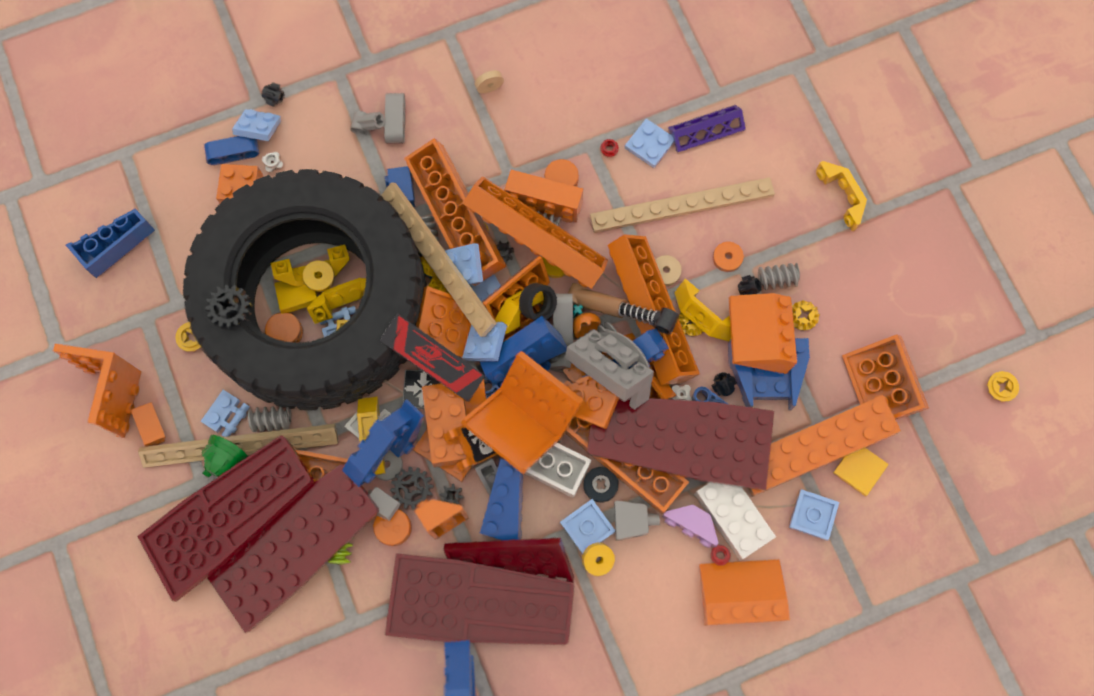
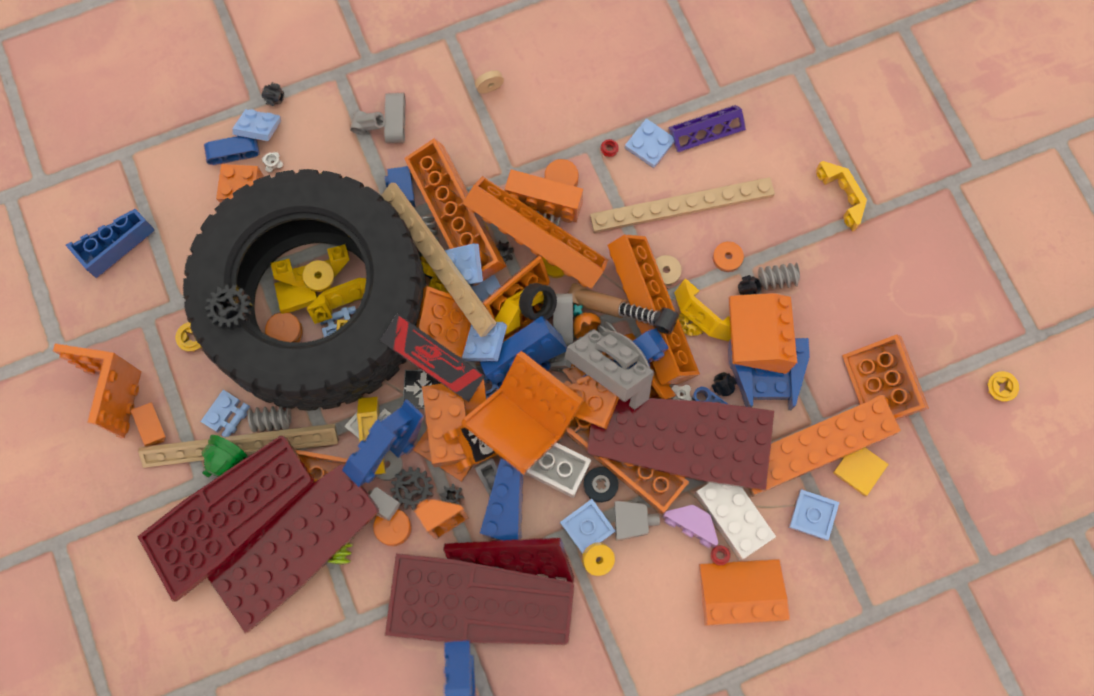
(803, 323): yellow gear -> none

